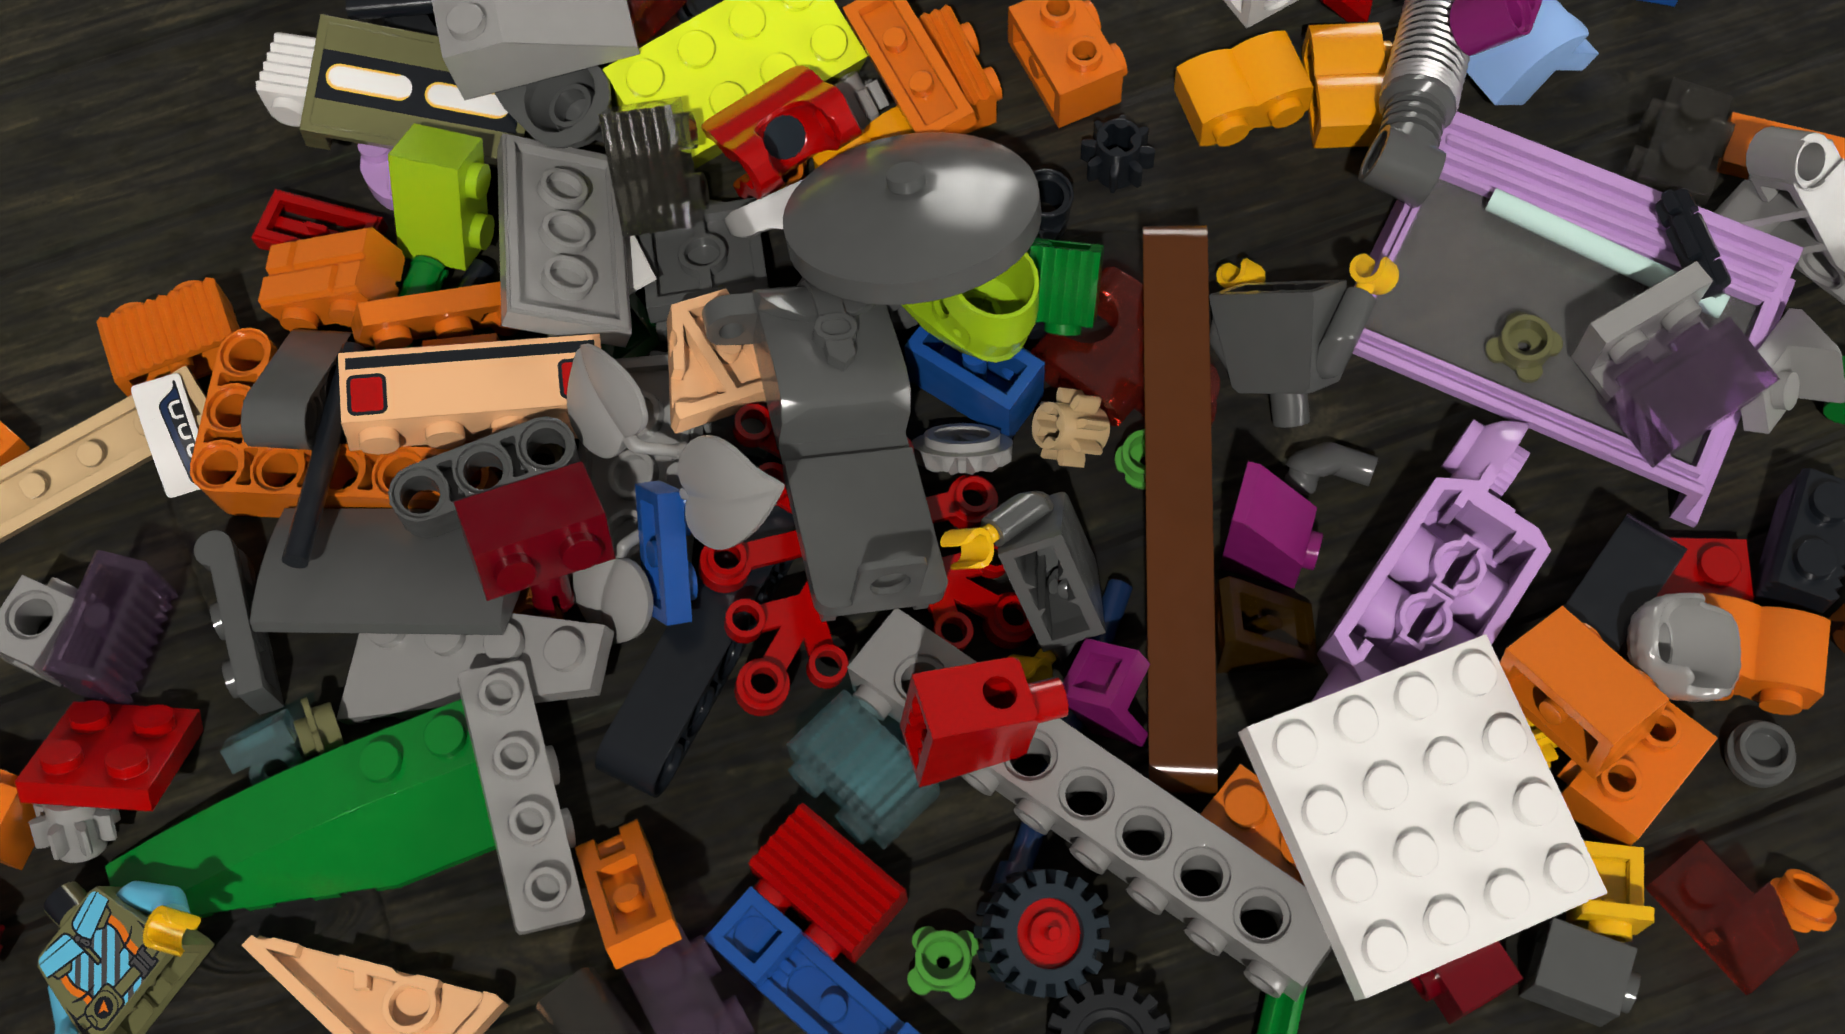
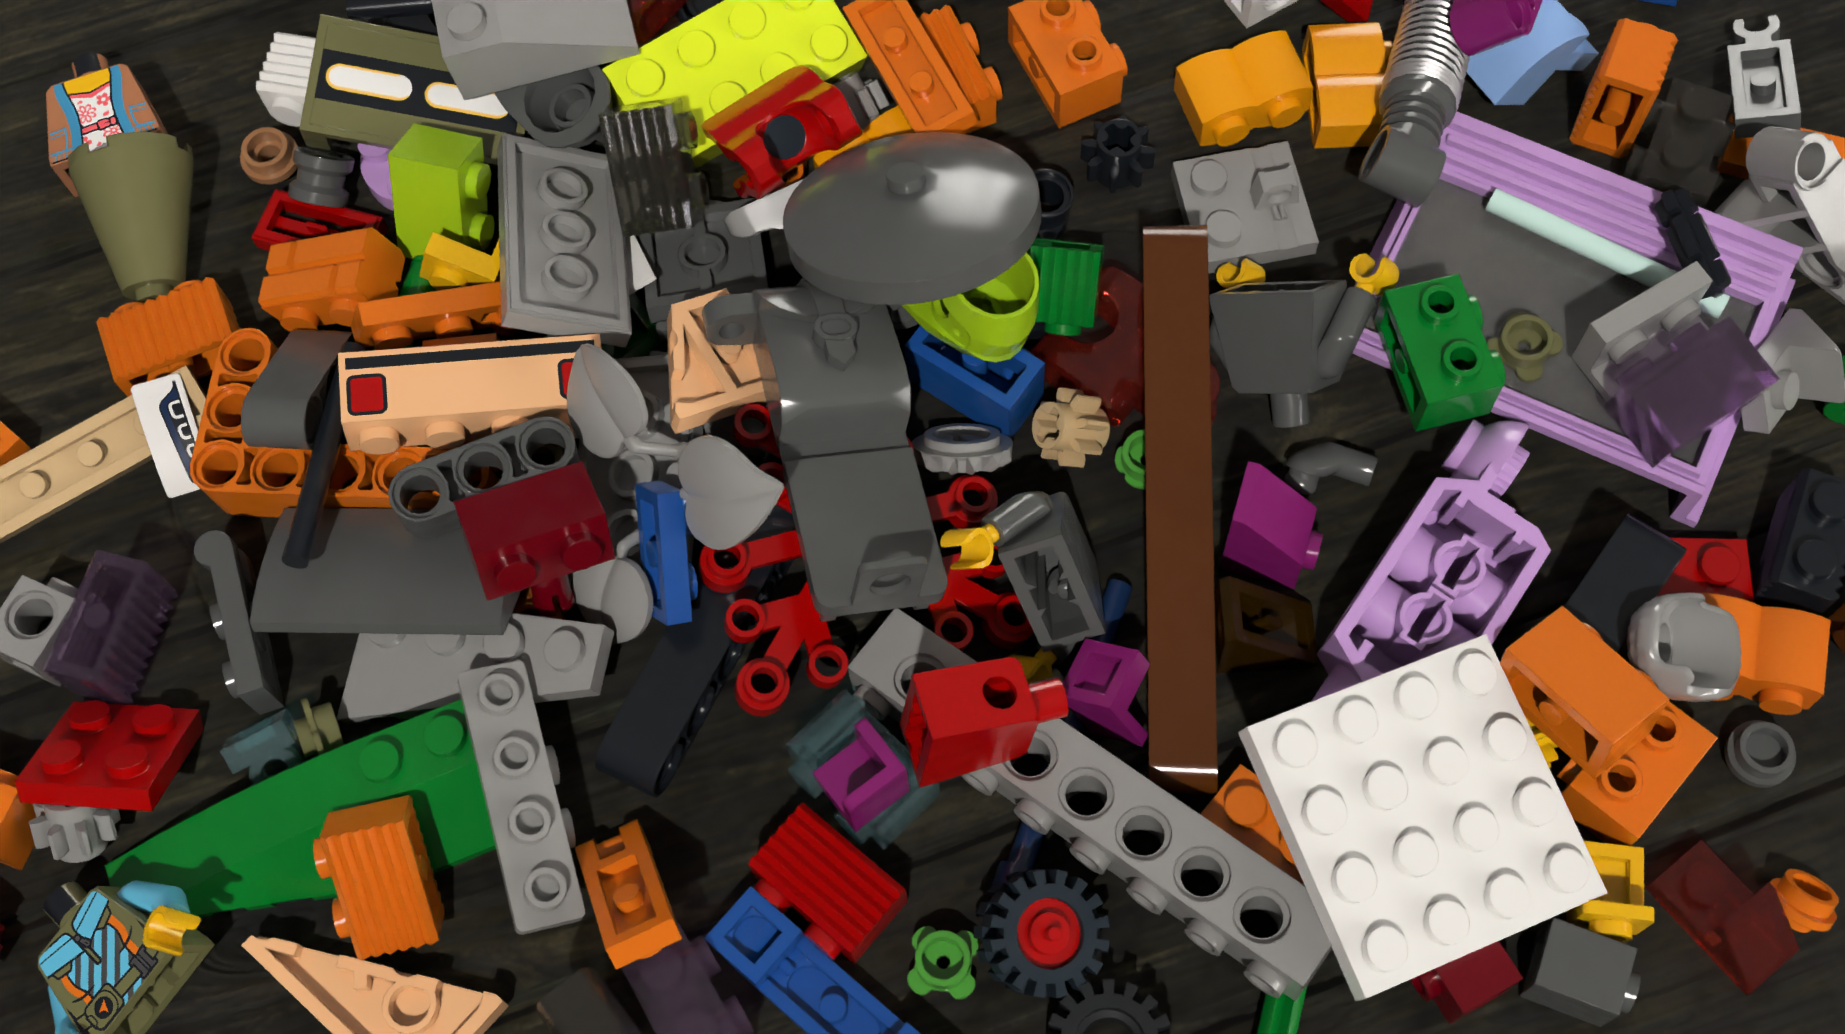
(94, 106): none -> torso
(138, 207): none -> olive cone
(261, 146): none -> medium nougat plate
(321, 177): none -> dark grey wheel
(380, 877): none -> orange brick
(456, 265): none -> yellow bracket
(863, 777): none -> magenta panel
(1248, 203): none -> light grey hinge
(1439, 352): none -> green brick
(1623, 87): none -> orange brick
(1762, 80): none -> plate

